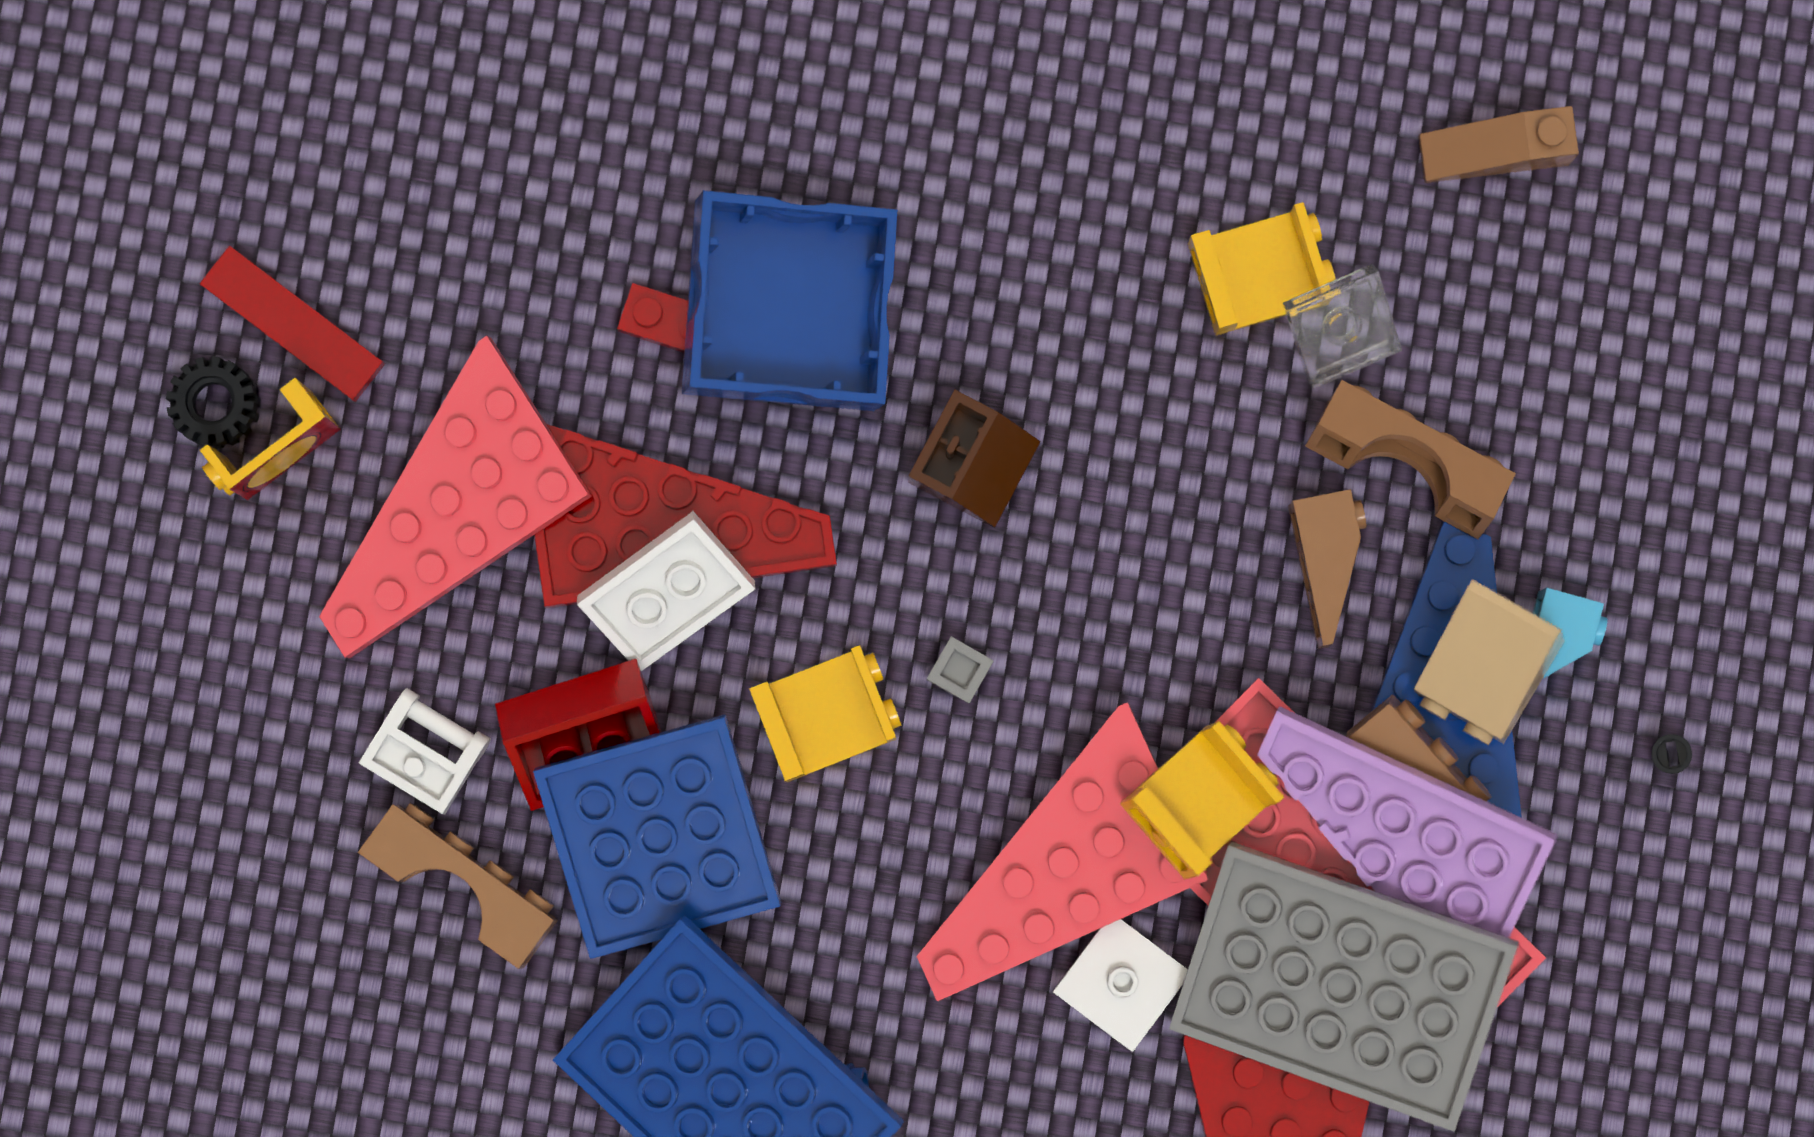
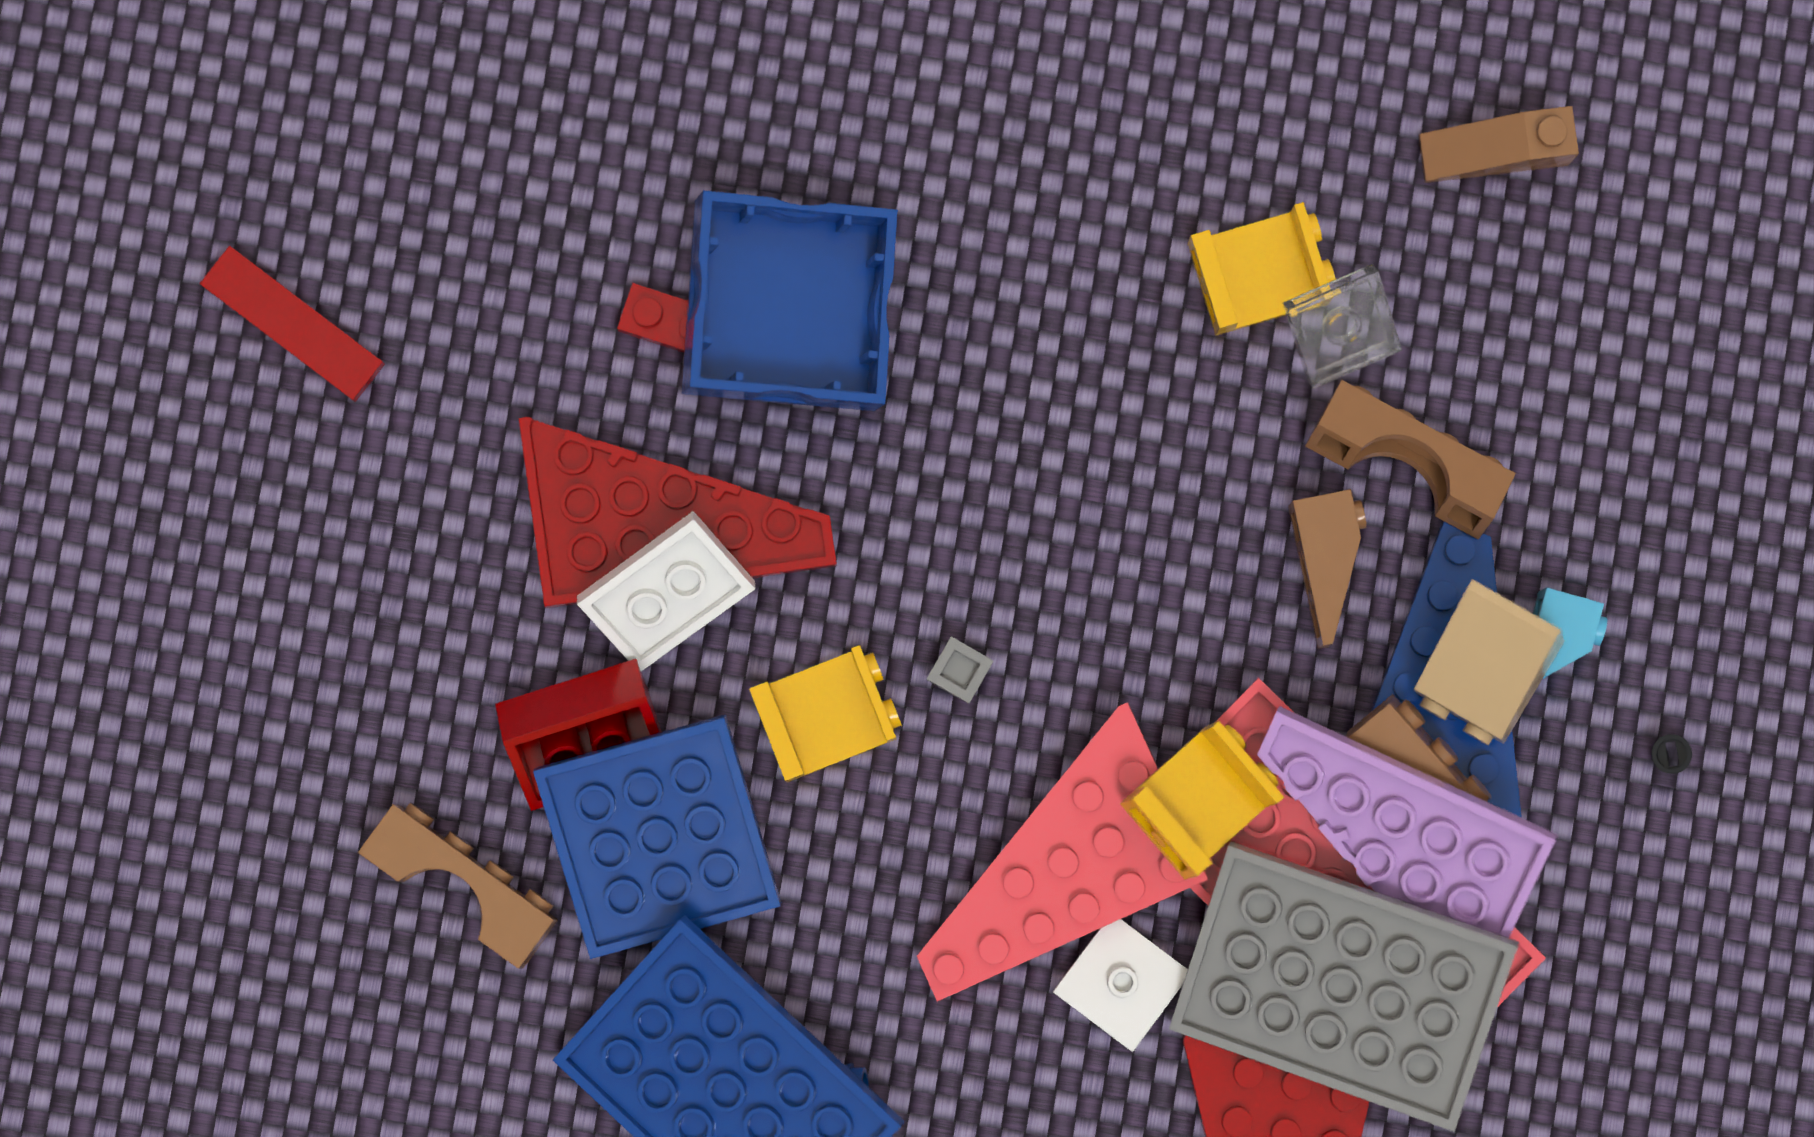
(187, 388): black tyre -> none
(281, 455): yellow panel -> none
(416, 766): white plate -> none
(466, 498): coral wing -> none
(973, 459): reddish brown slope -> none

